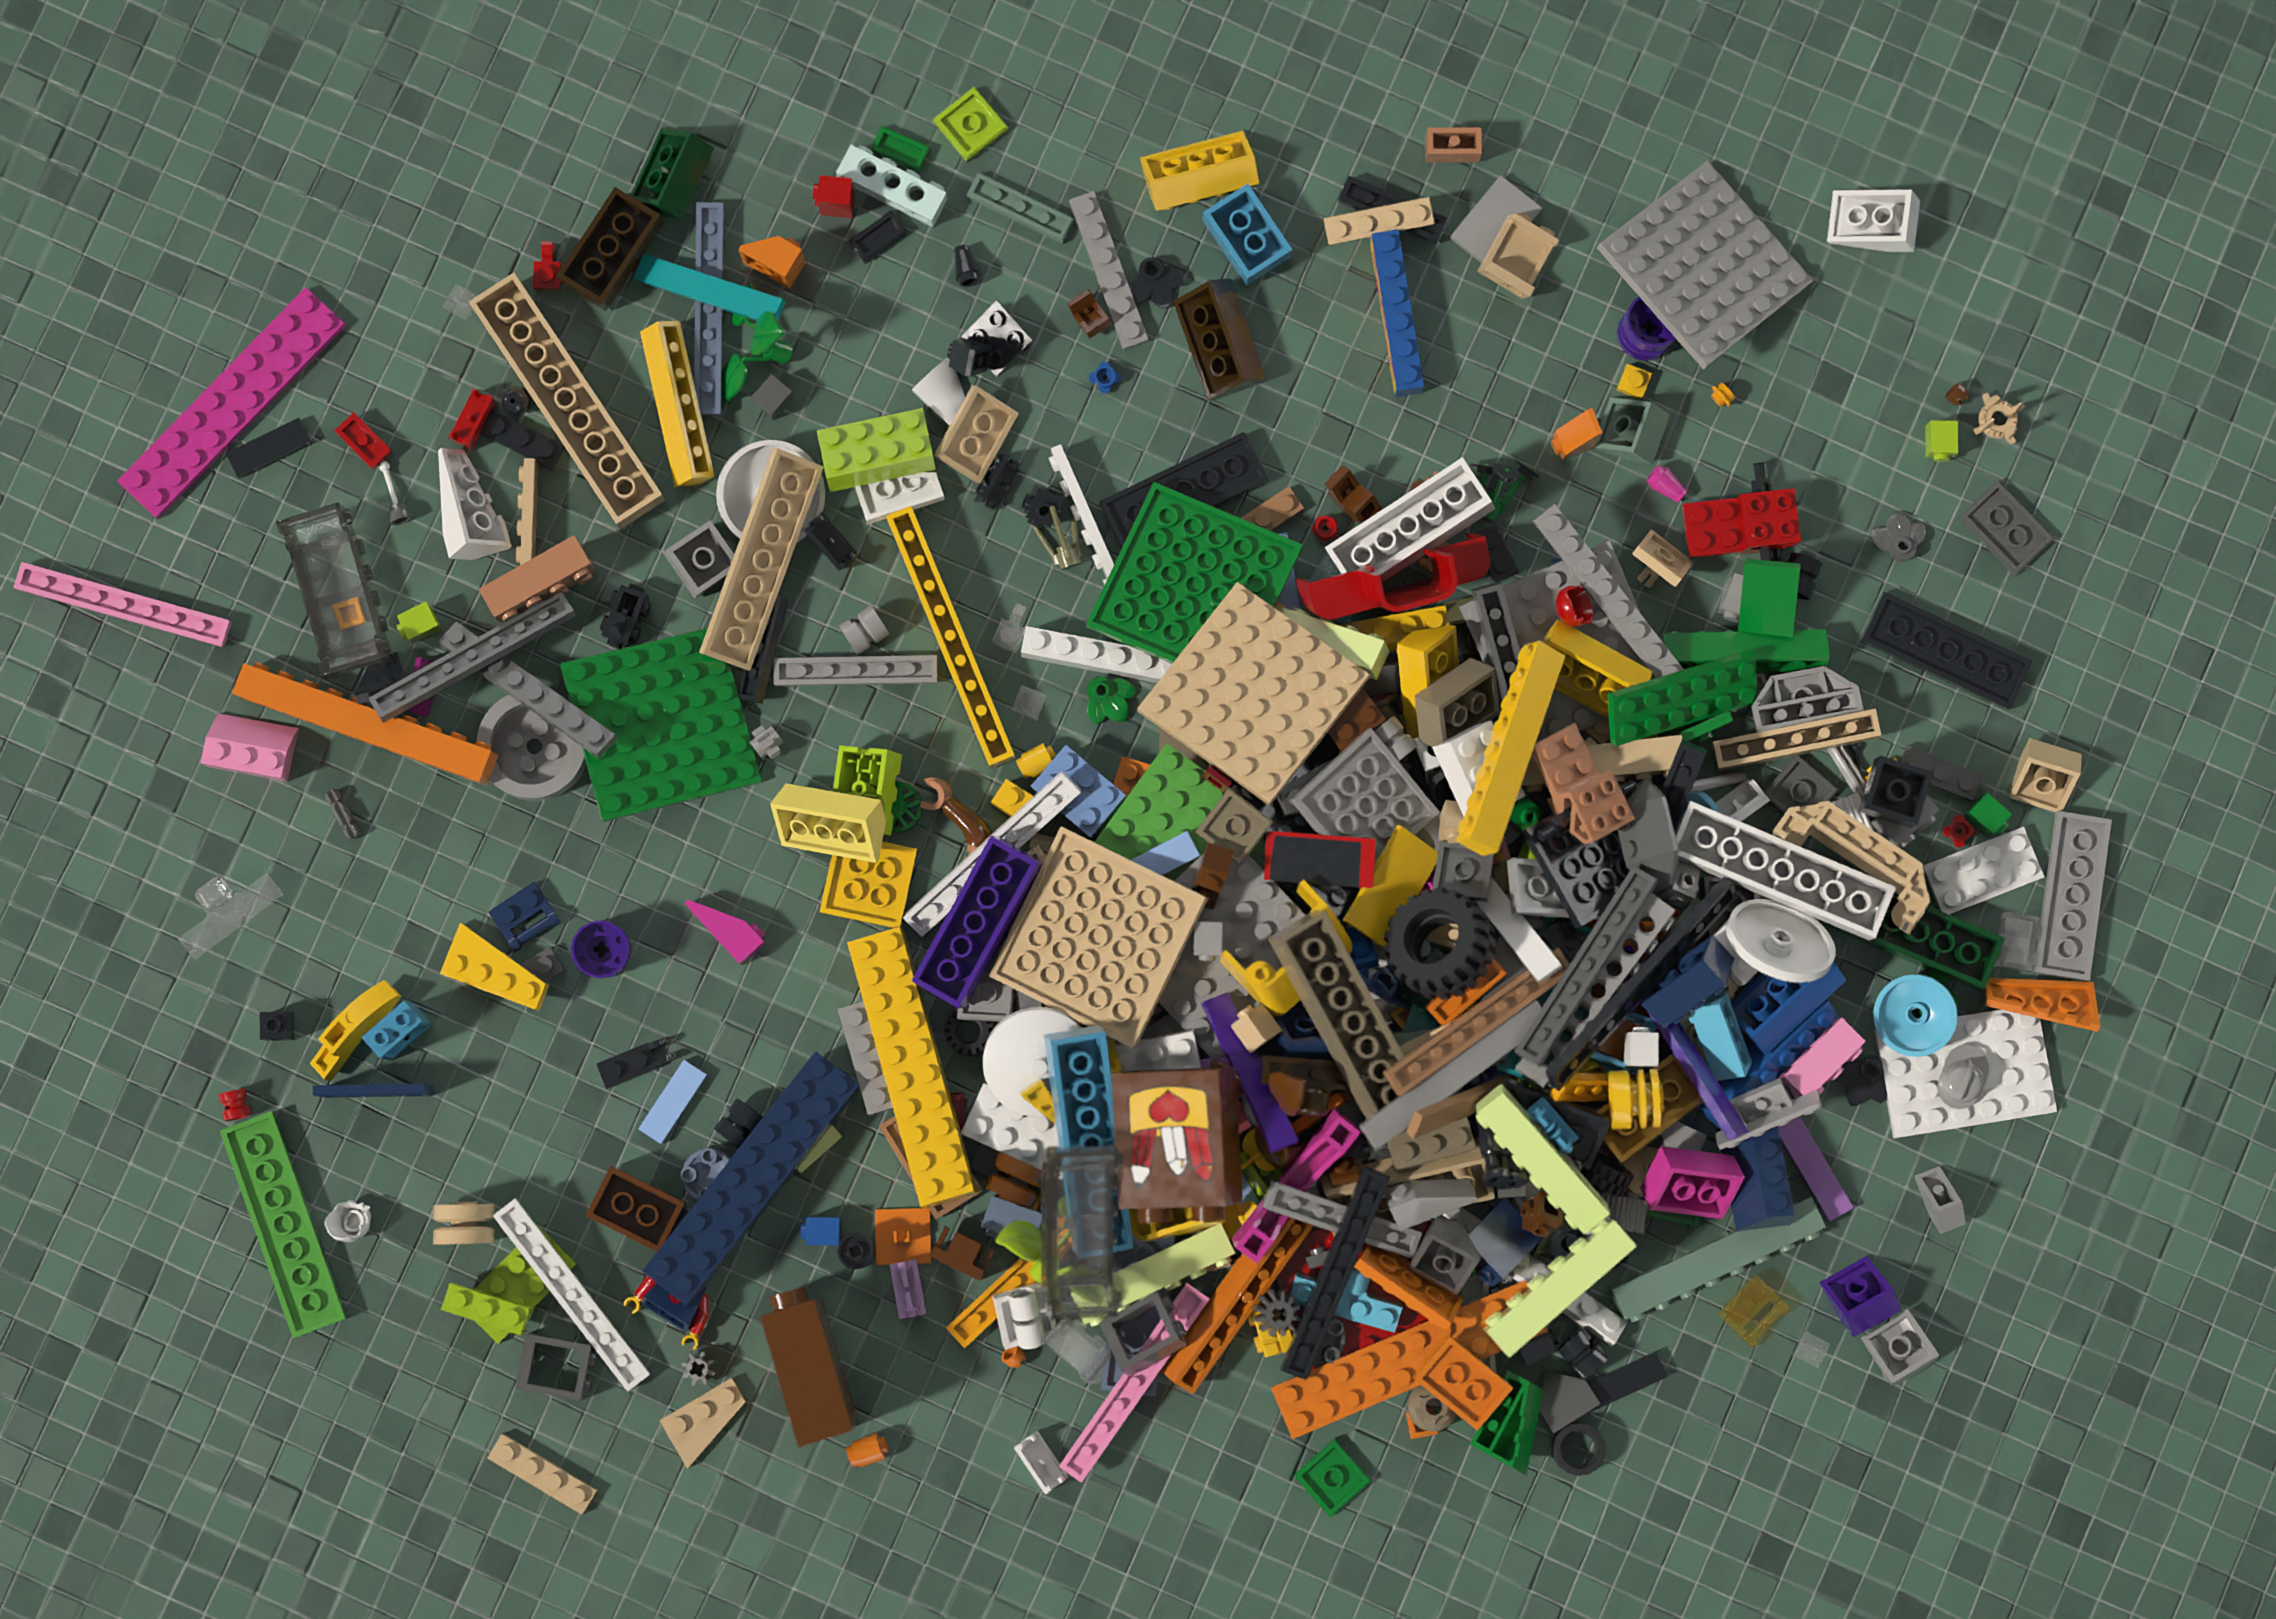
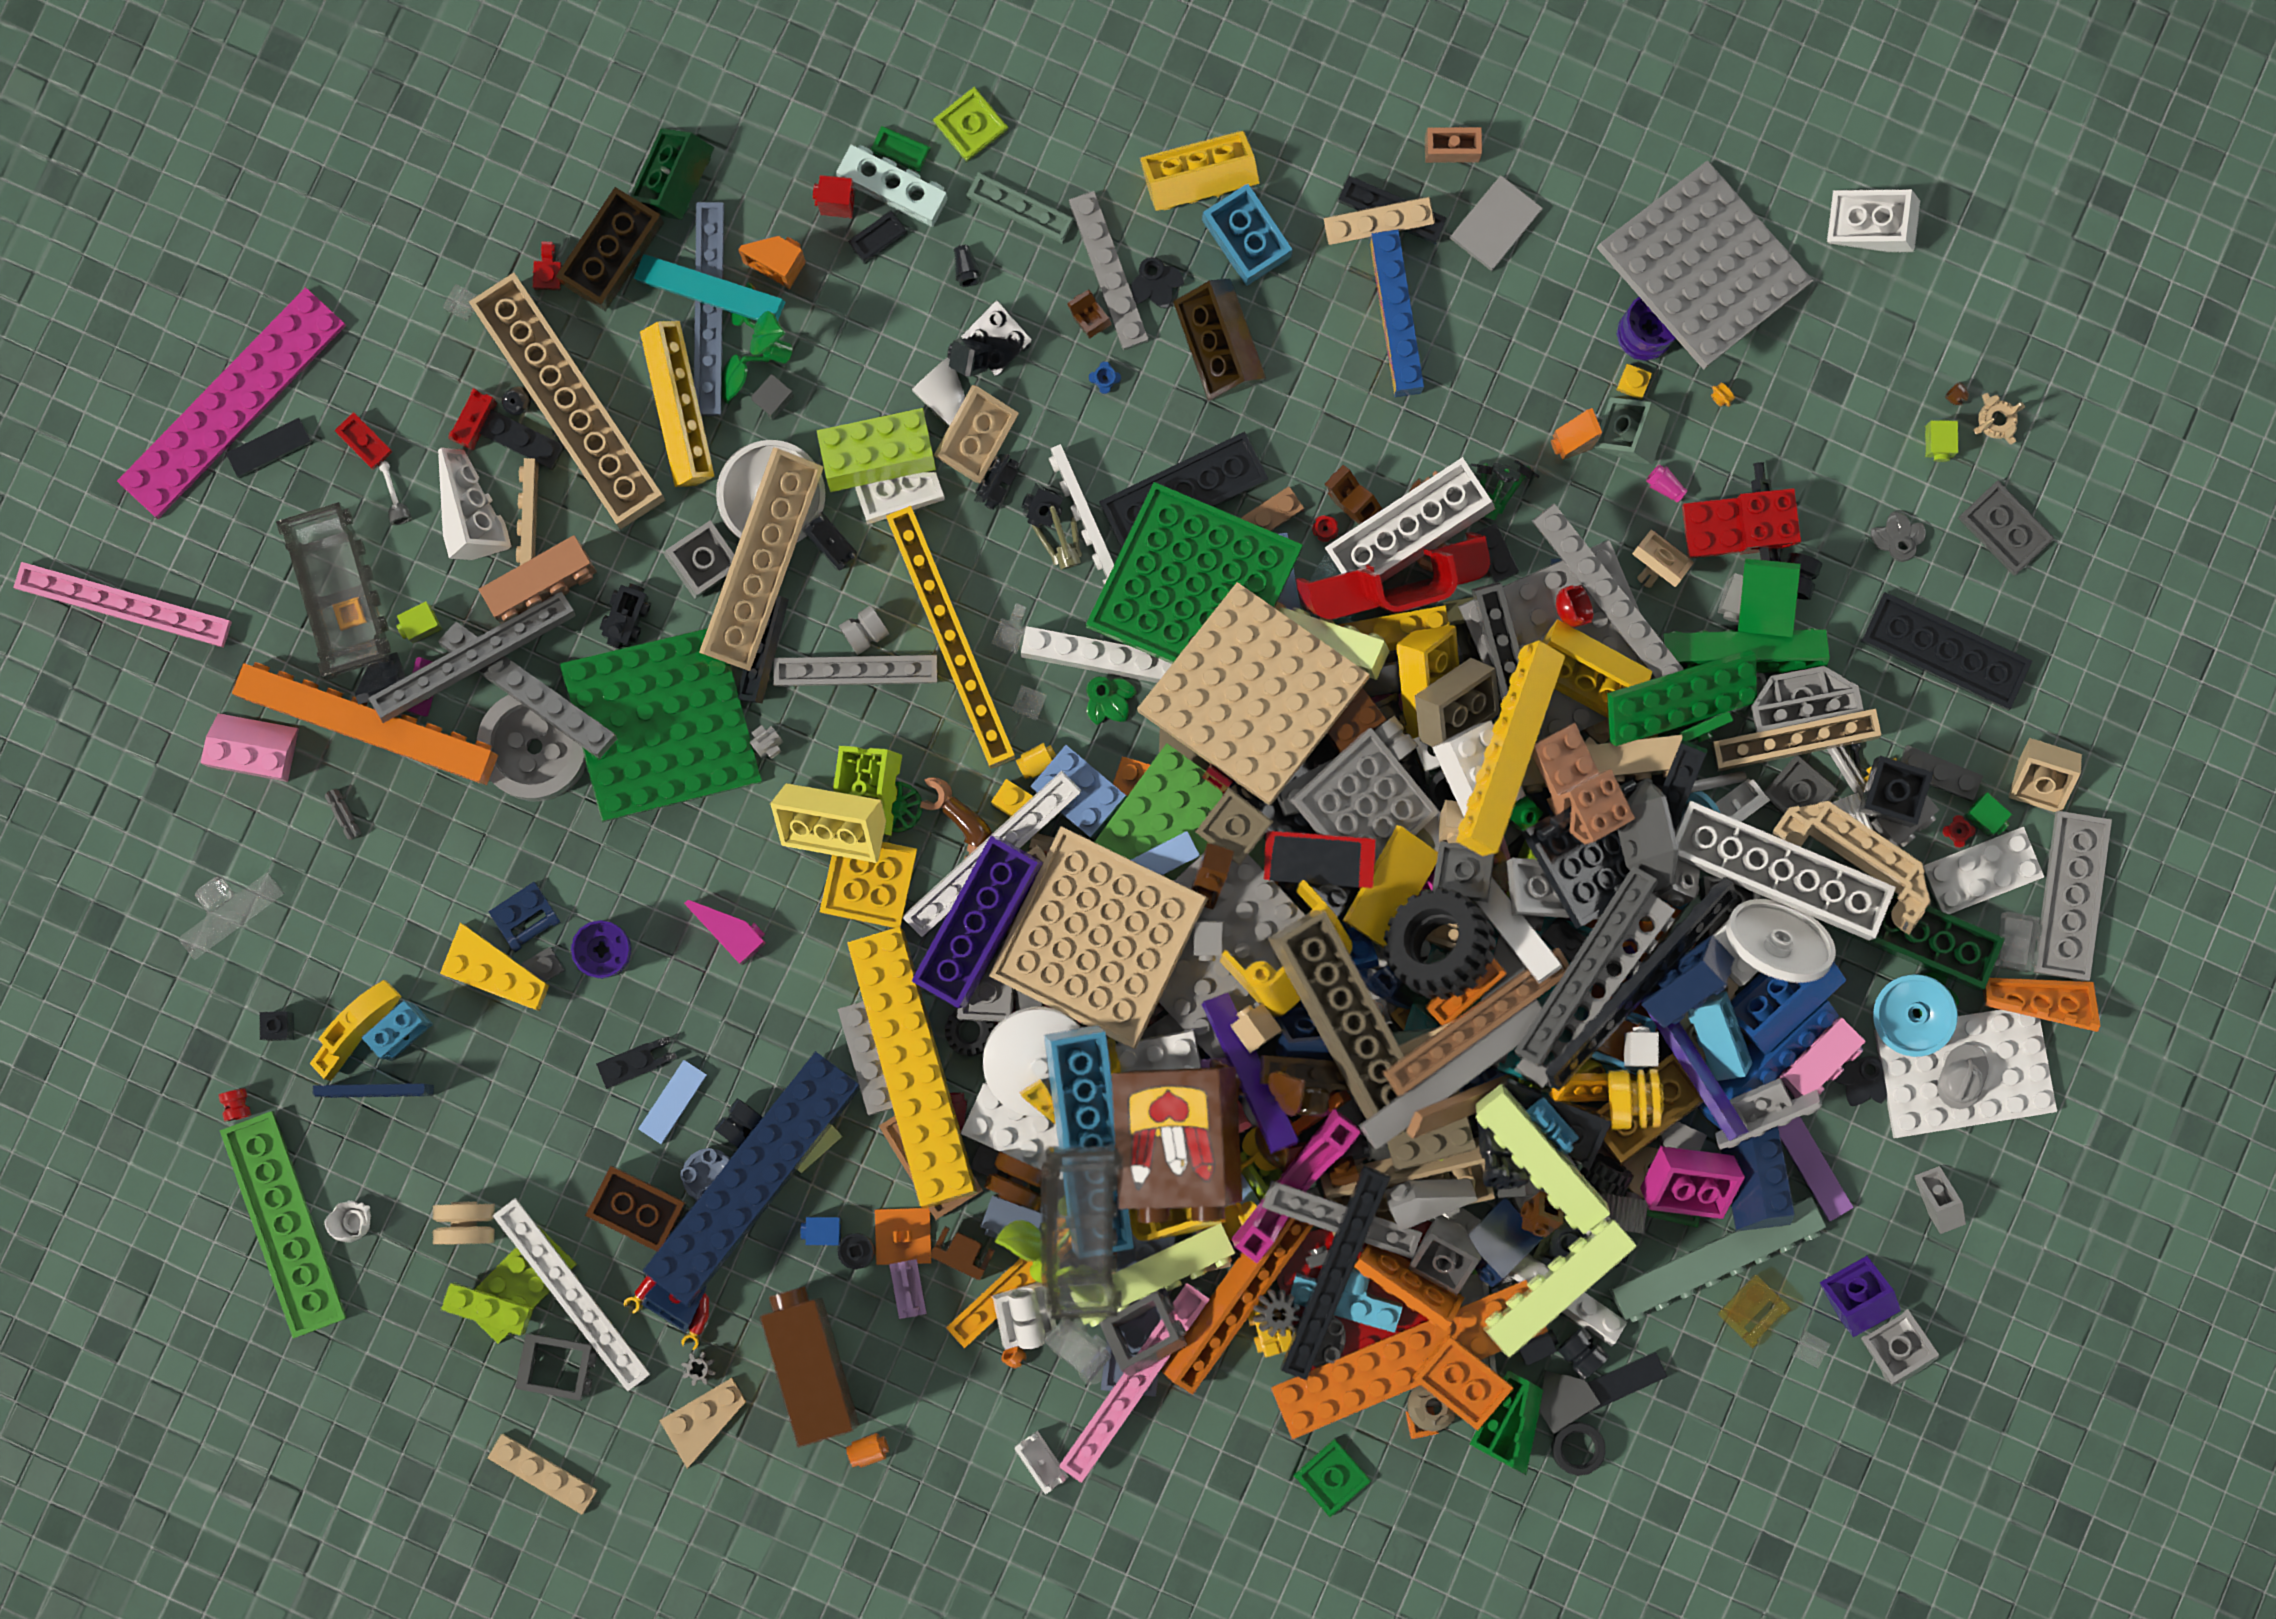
(1518, 254): tan panel -> none

